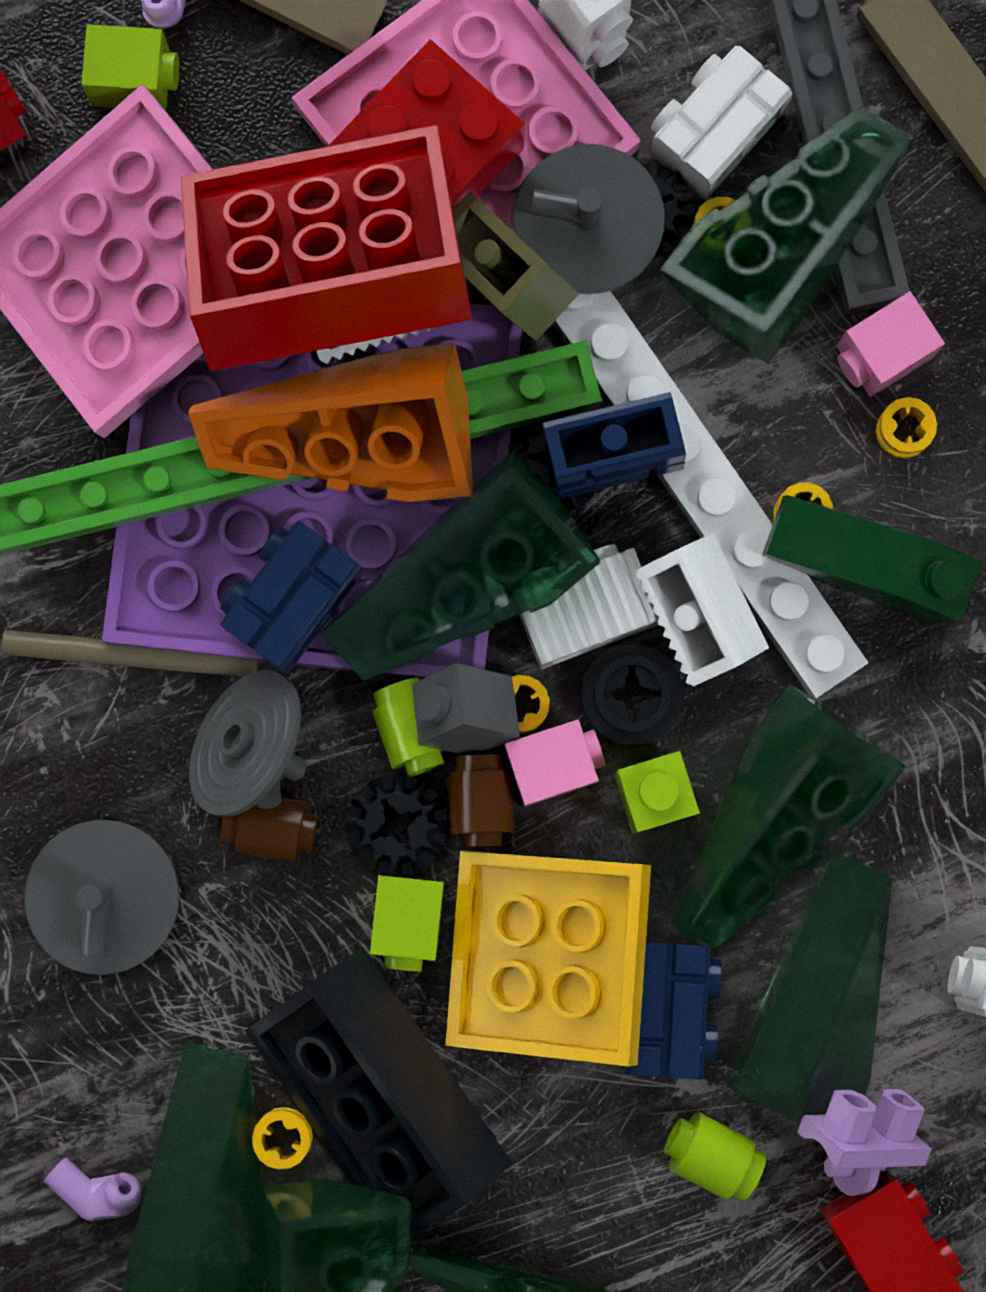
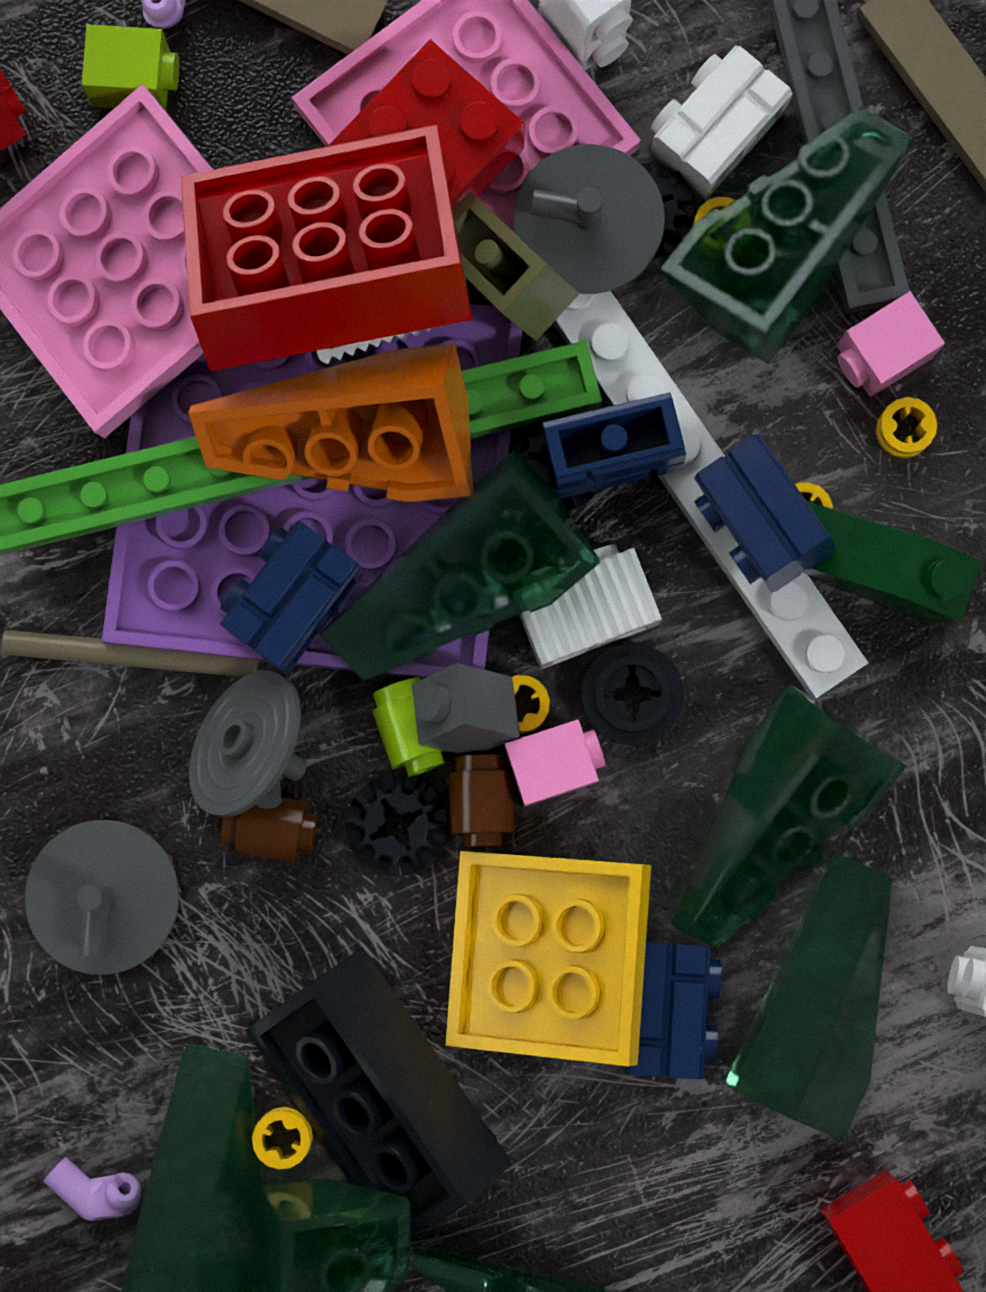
(406, 921): lime brick -> none
(656, 792): lime brick -> none
(702, 610): white brick -> none
(714, 1157): lime brick -> none
(763, 513): none -> dark blue brick
(867, 1137): lavender hips -> none

